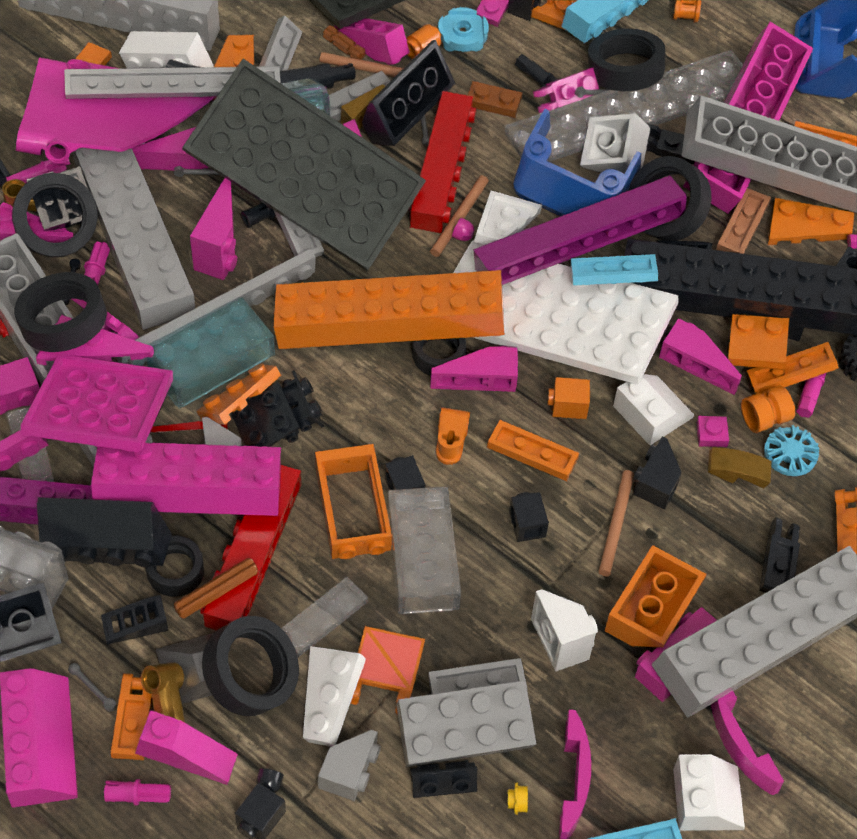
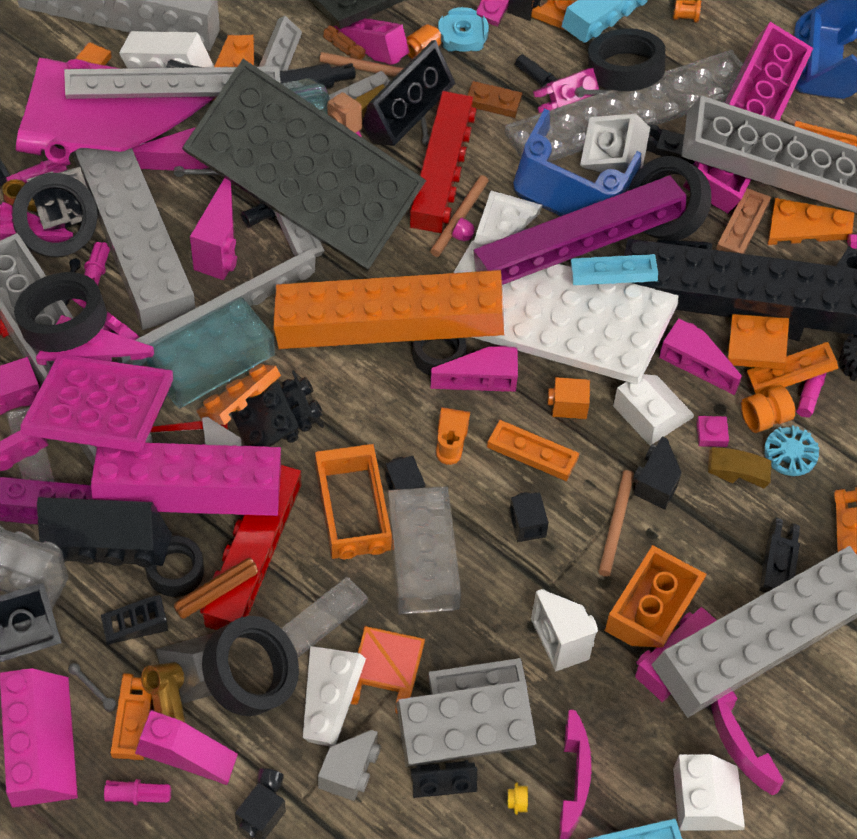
(346, 111): none -> nougat brick

